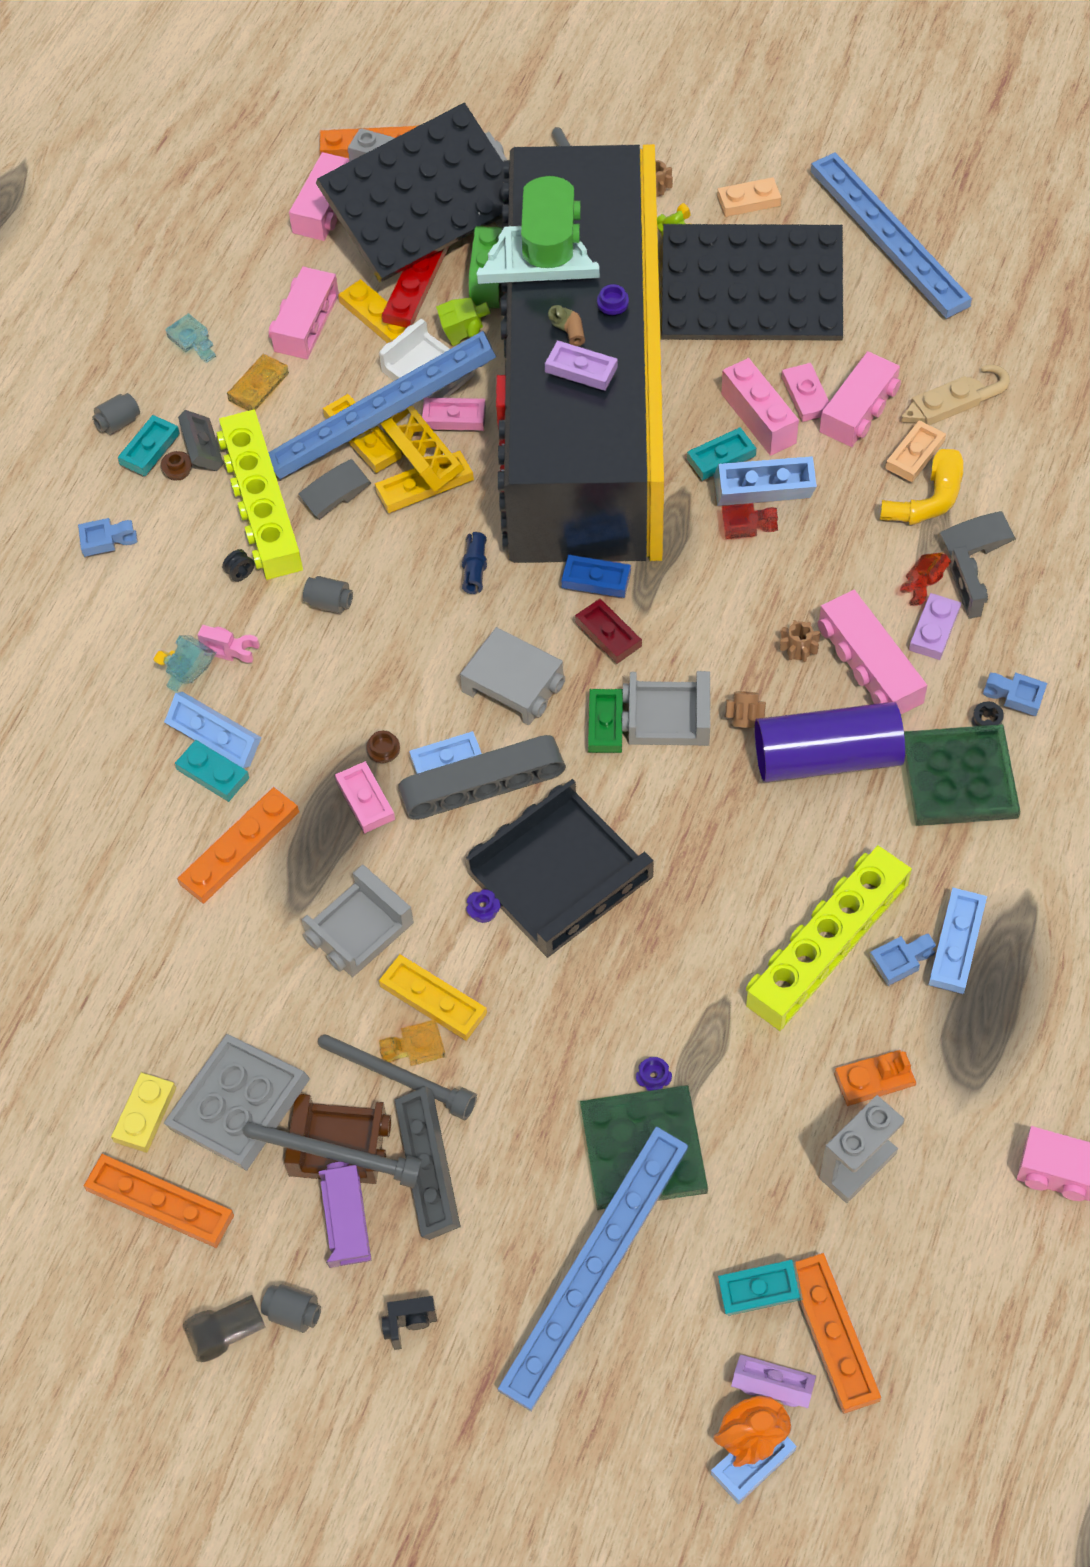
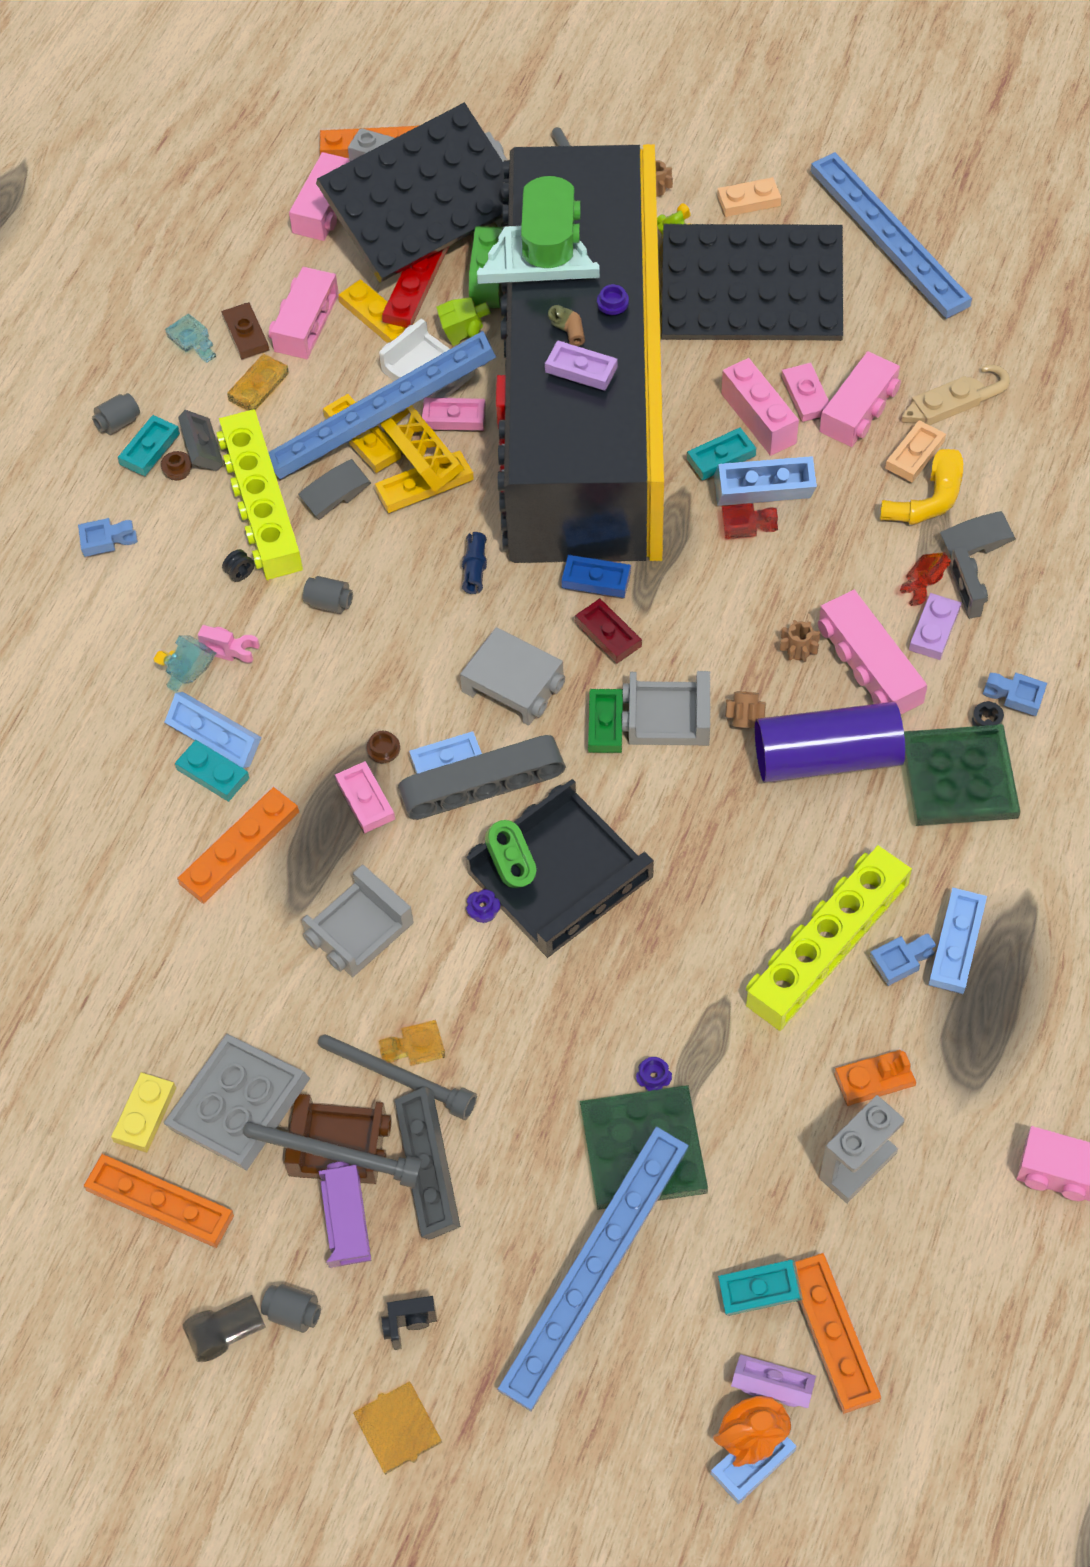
(245, 330): none -> reddish brown plate
(397, 1427): none -> clear yellow piece
(433, 997): yellow plate -> none
(512, 853): none -> bright green plate

